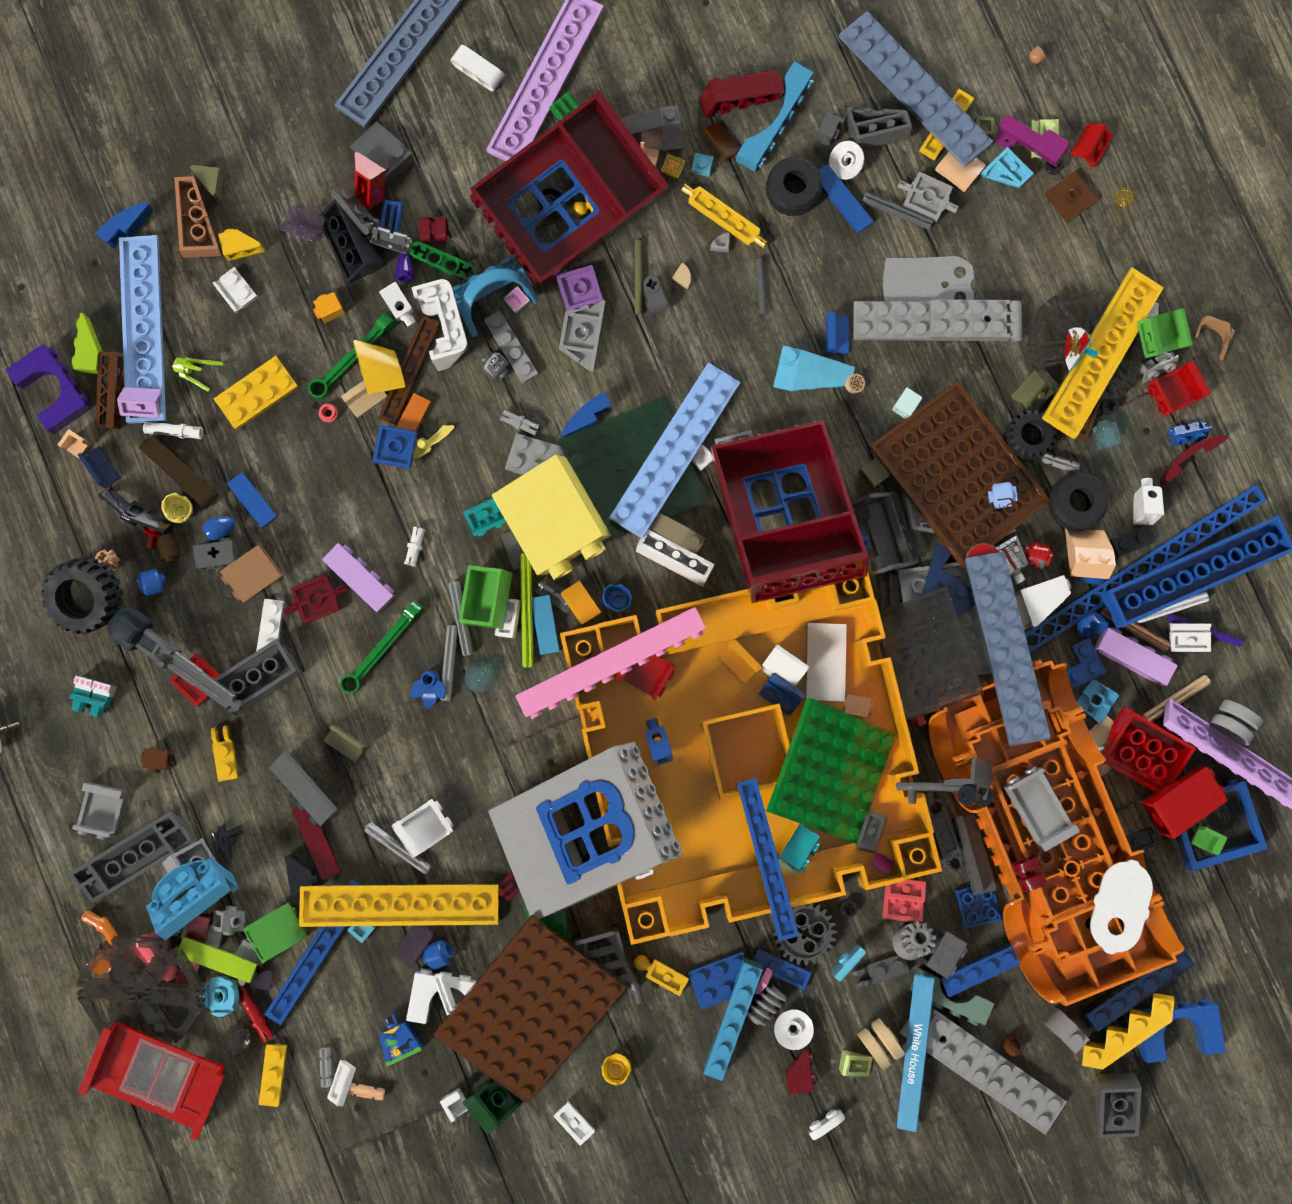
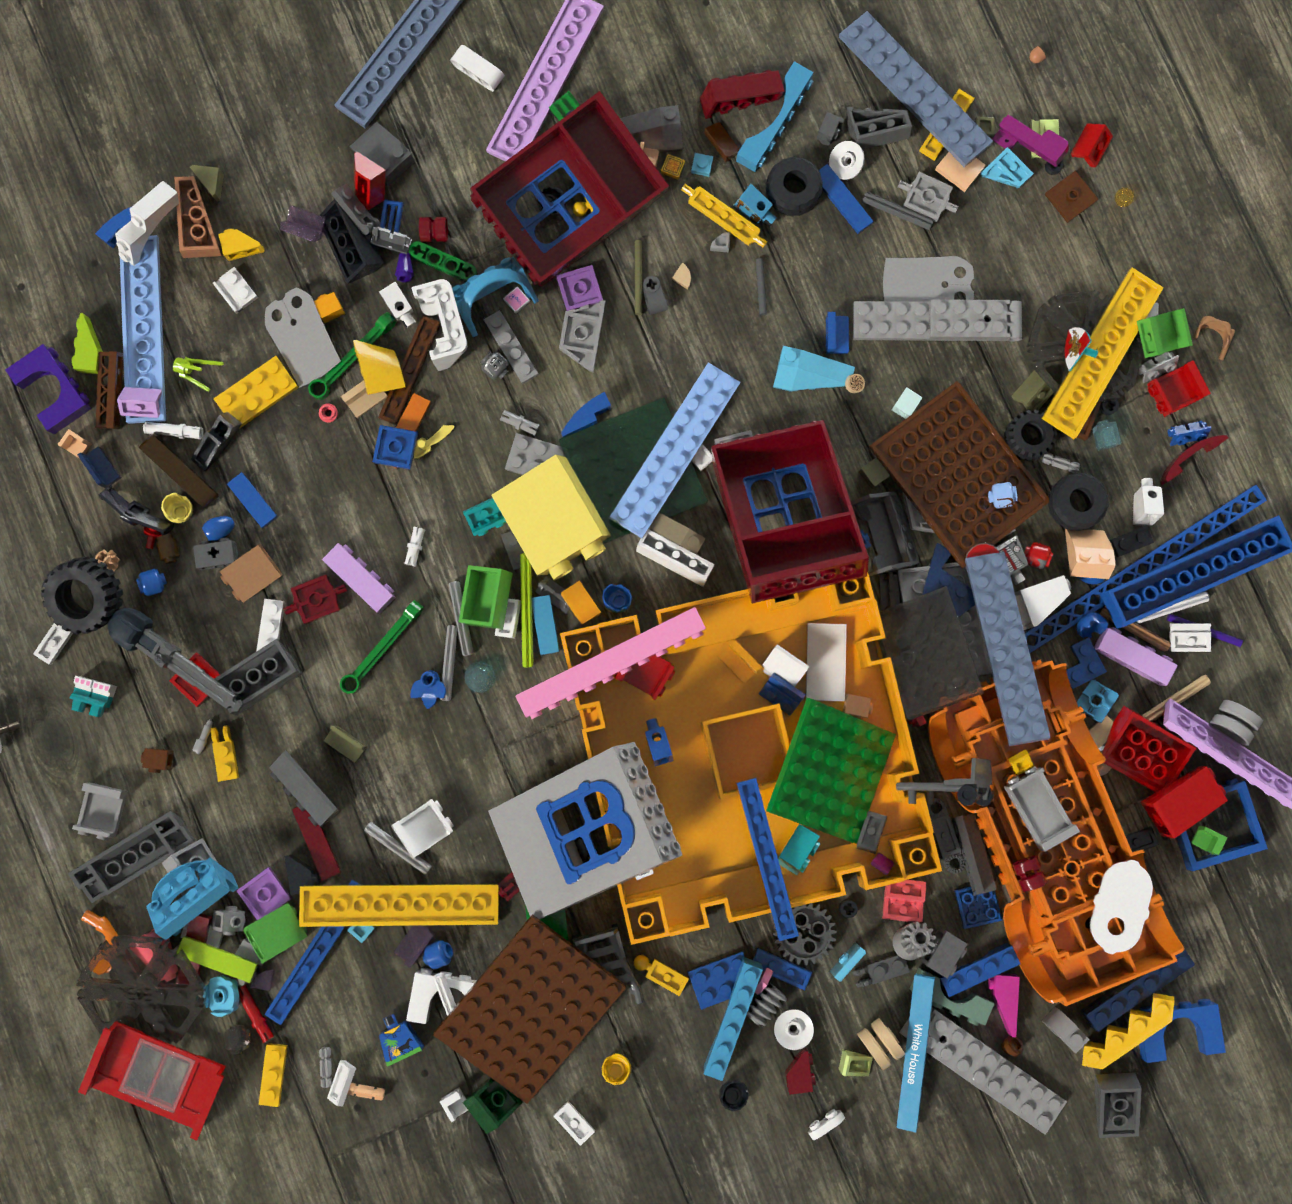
(52, 644): none -> white plate
(144, 219): none -> white arch
(202, 741): none -> light grey piece
(215, 440): none -> black slope
(224, 839): black piece -> none
(264, 894): none -> medium lavender plate
(307, 344): none -> light grey piece
(733, 1095): none -> black hair
(755, 206): none -> dark azure torso
(1005, 994): none -> dark pink slope
(1021, 762): none -> yellow tile

